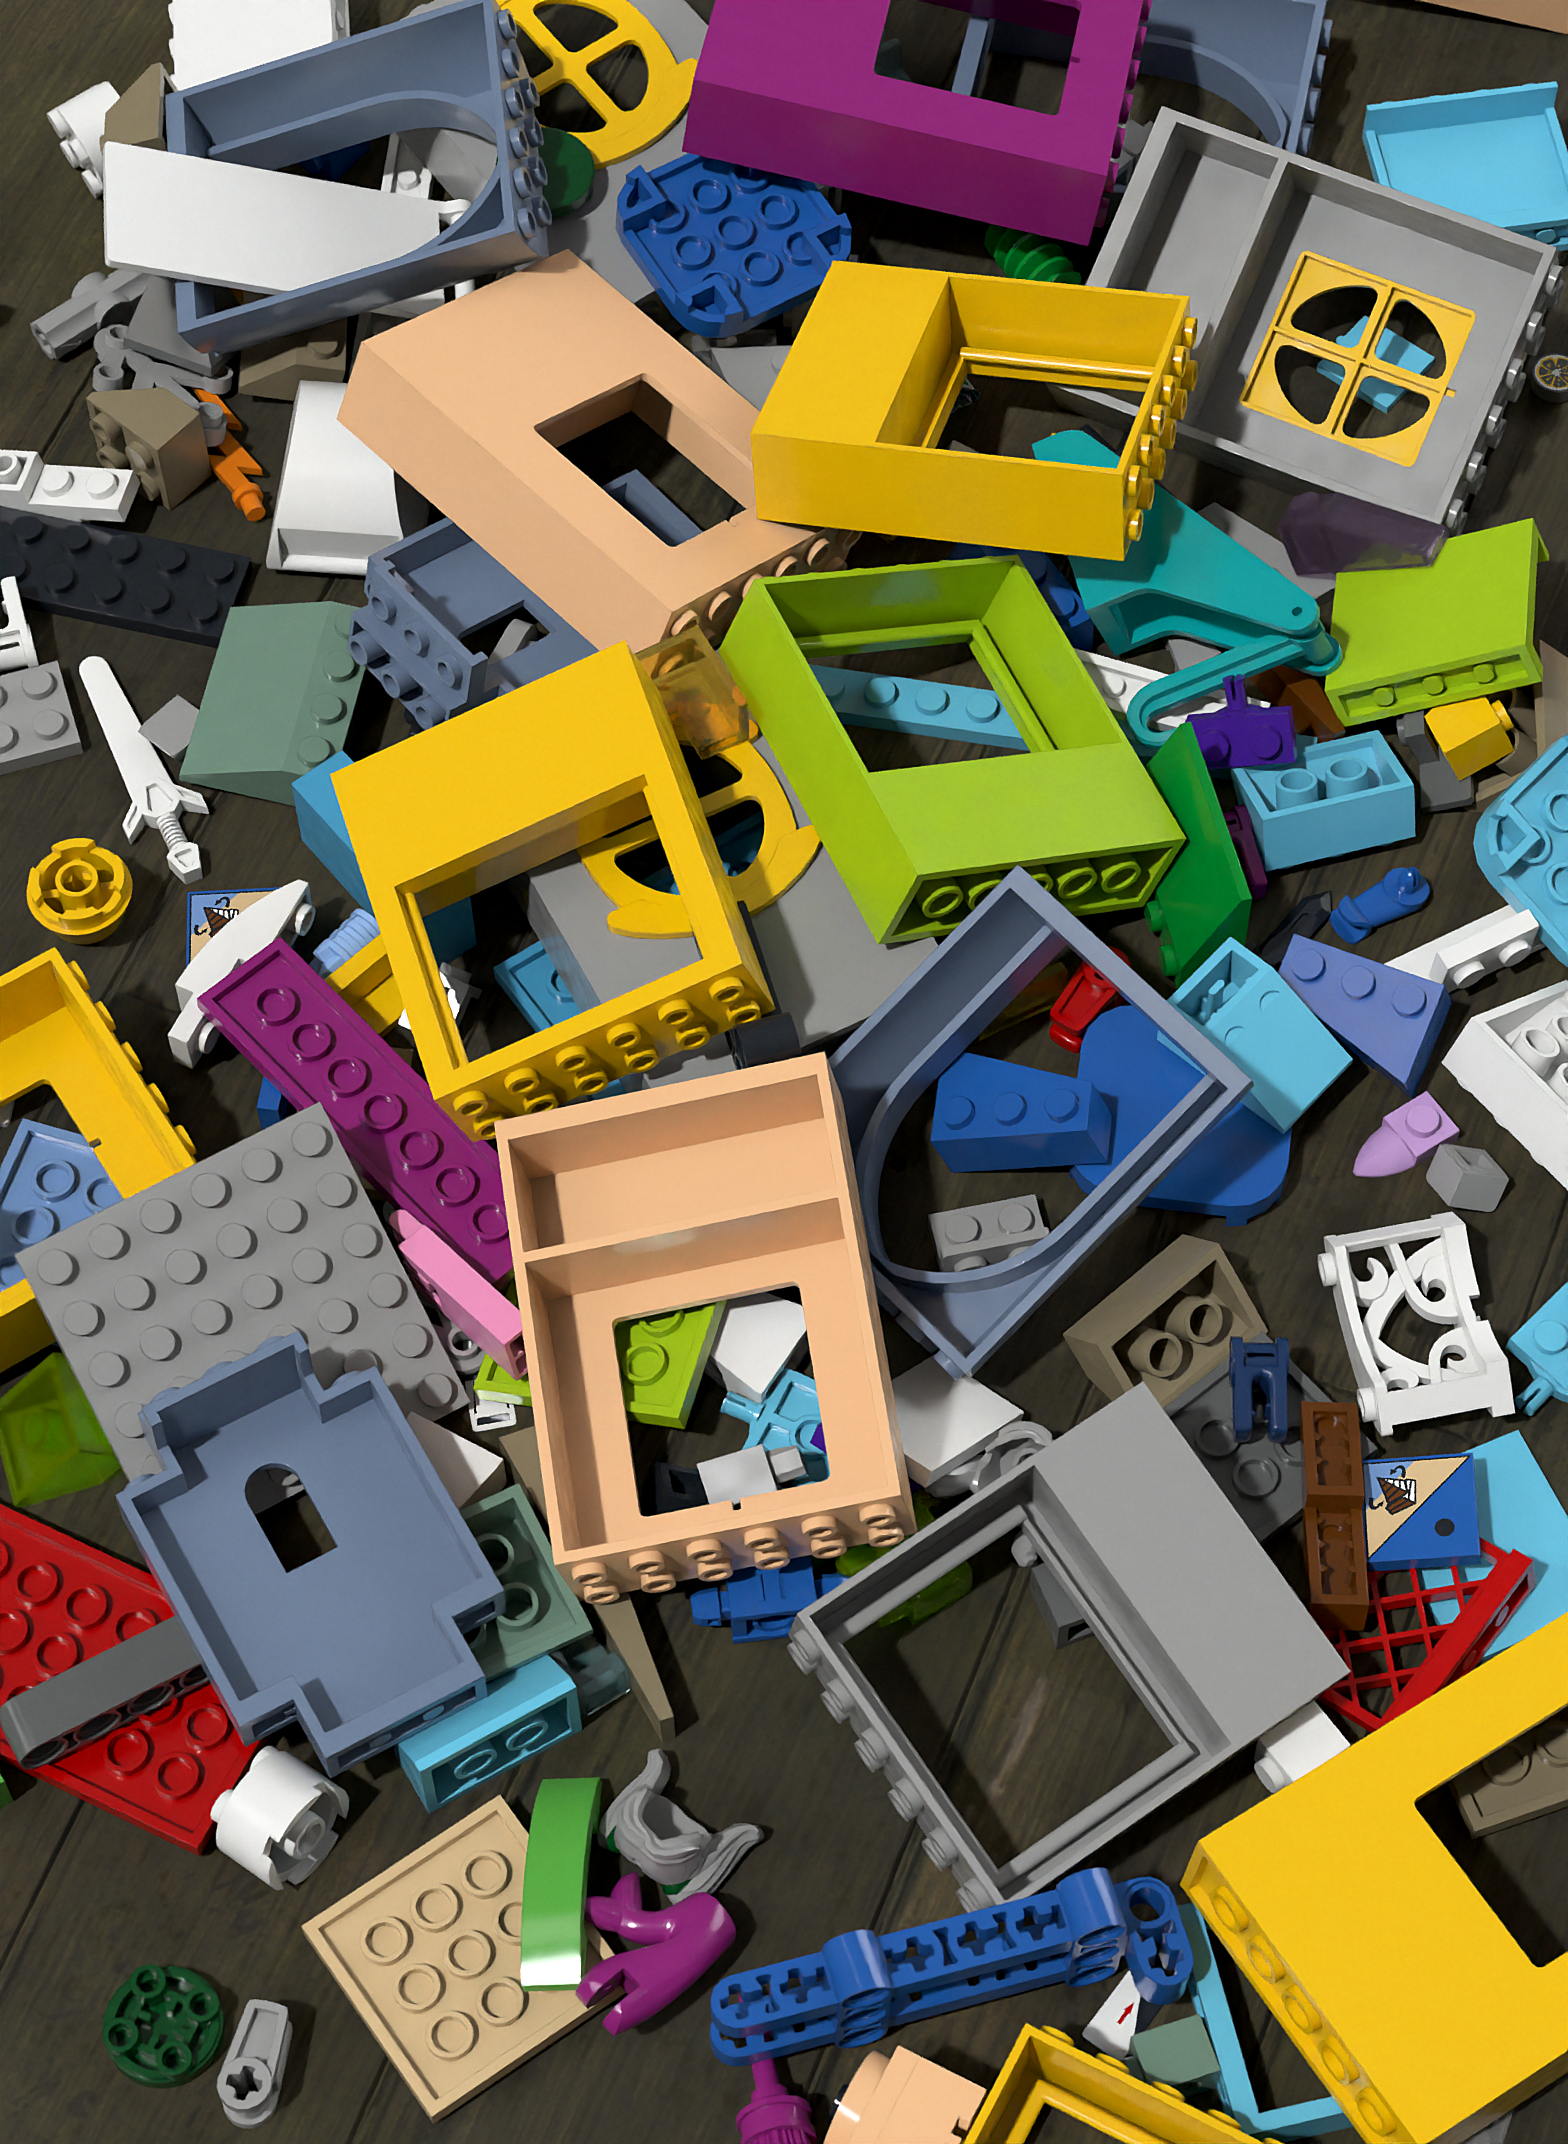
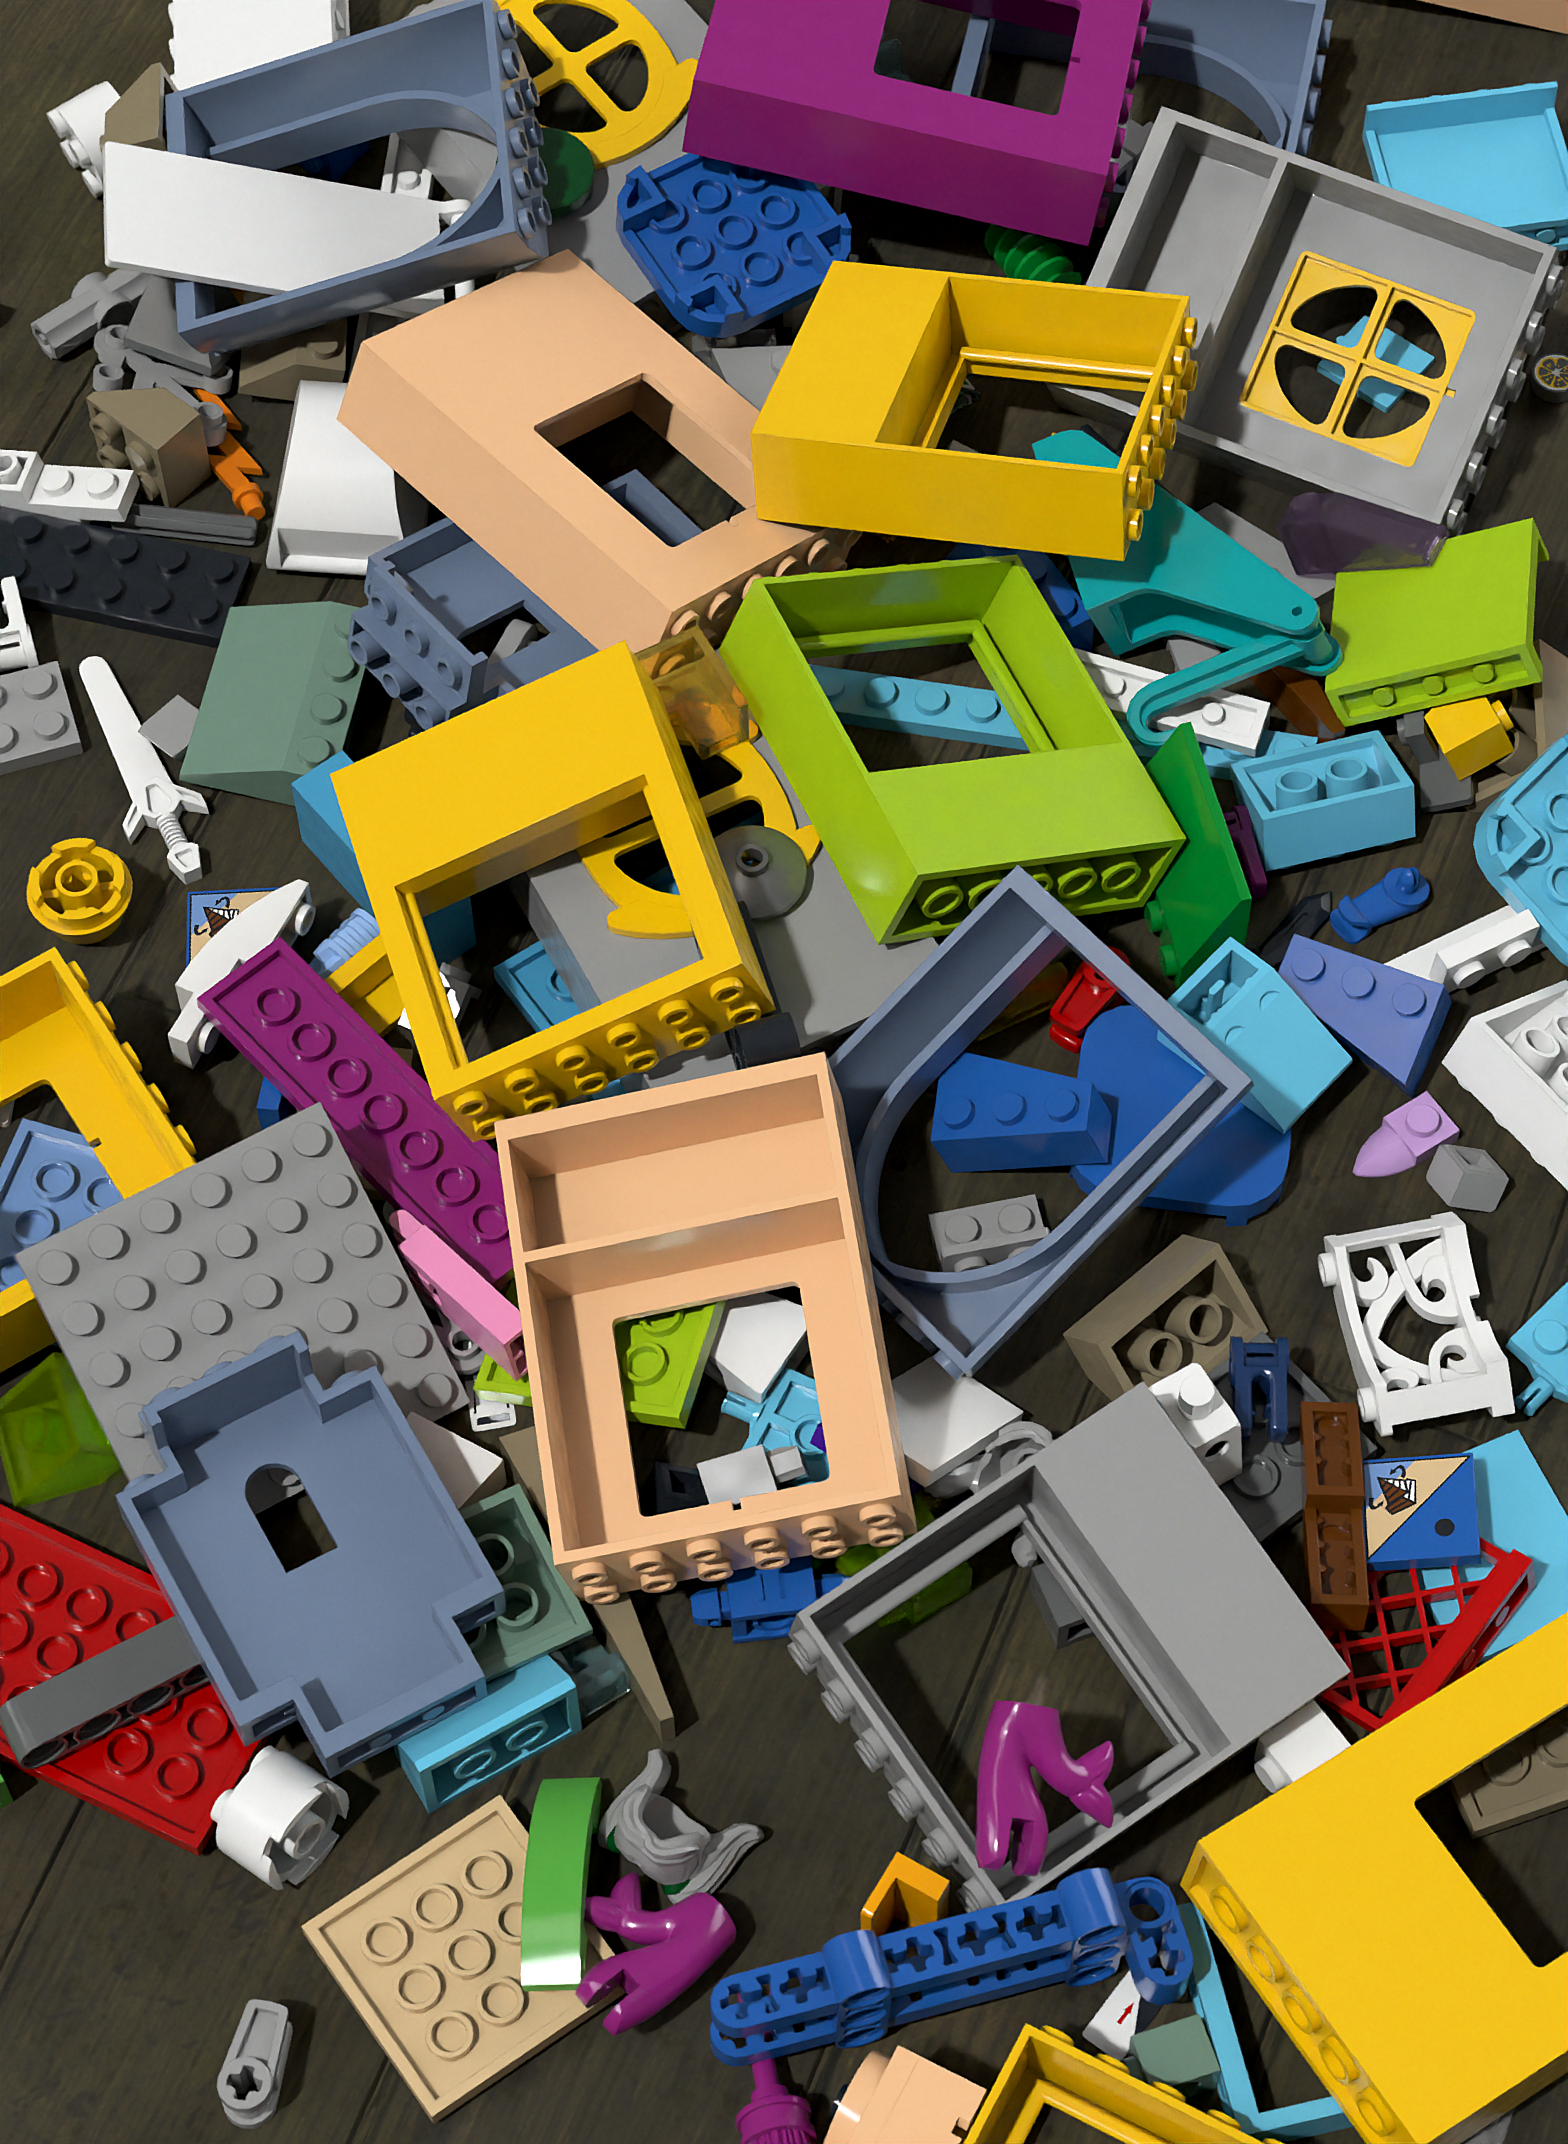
(163, 2026): dark green tile -> none
(190, 524): none -> dark grey axle
(772, 884): none -> flat silver dish
(908, 1894): none -> light orange panel
(1007, 1799): none -> magenta piece
(1202, 1420): none -> white torso
(1244, 732): dark purple plate -> none

